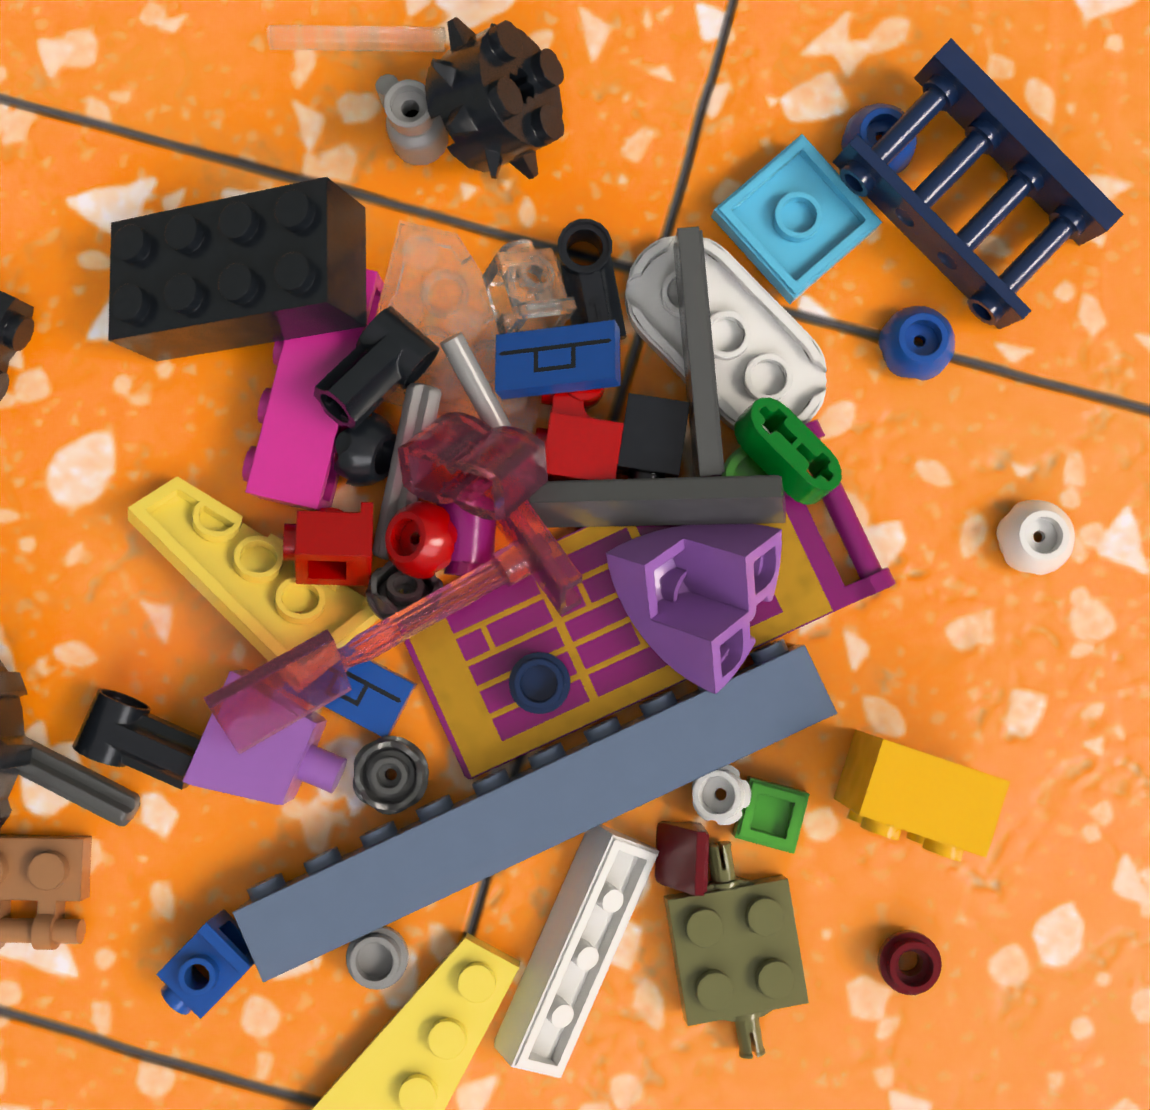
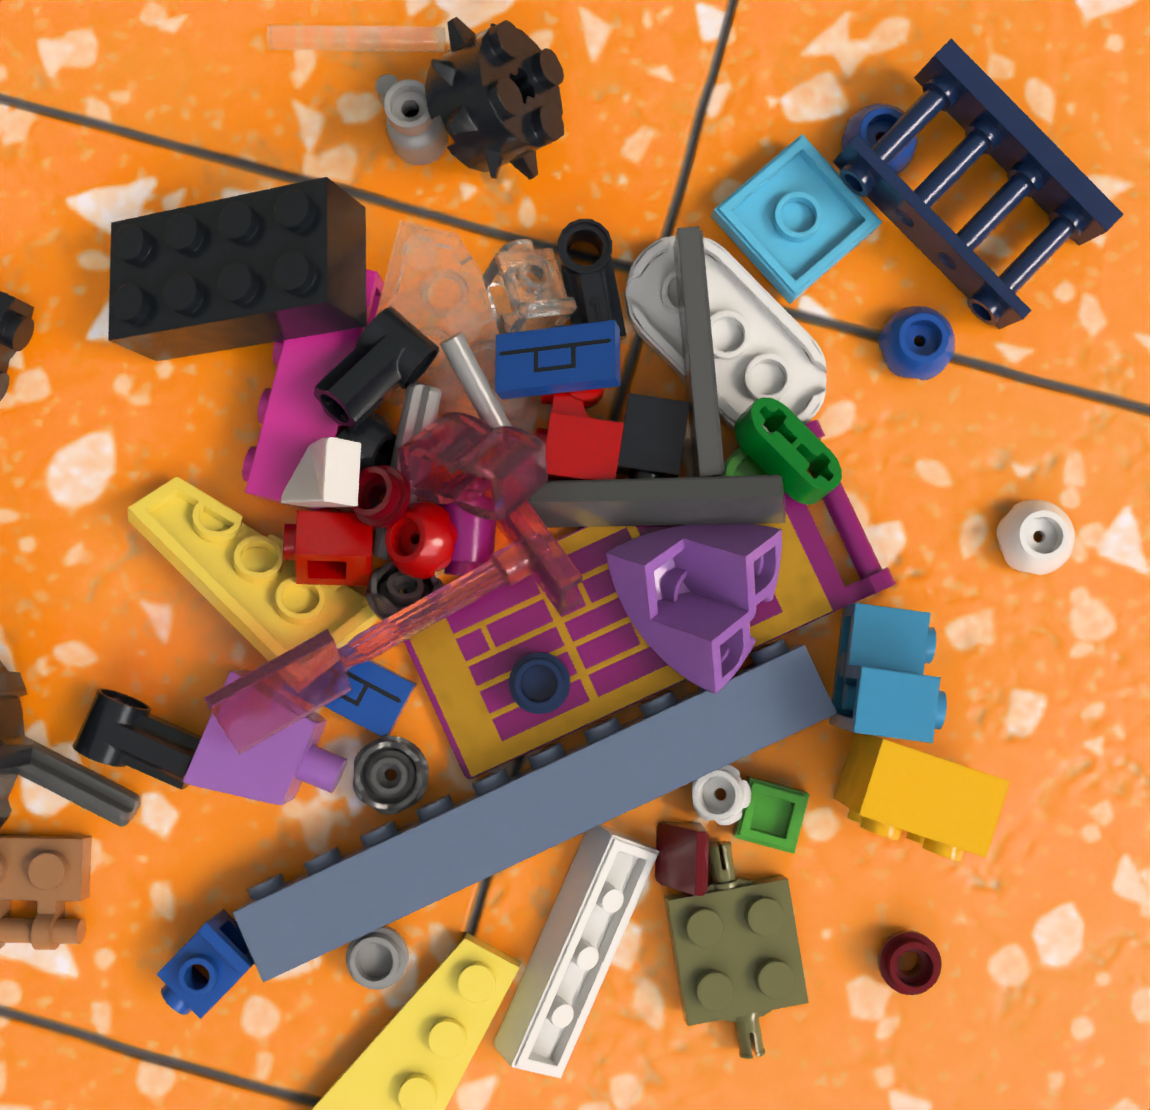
(326, 475): none -> white slope
(372, 484): none -> dark red plate
(881, 676): none -> dark azure brick

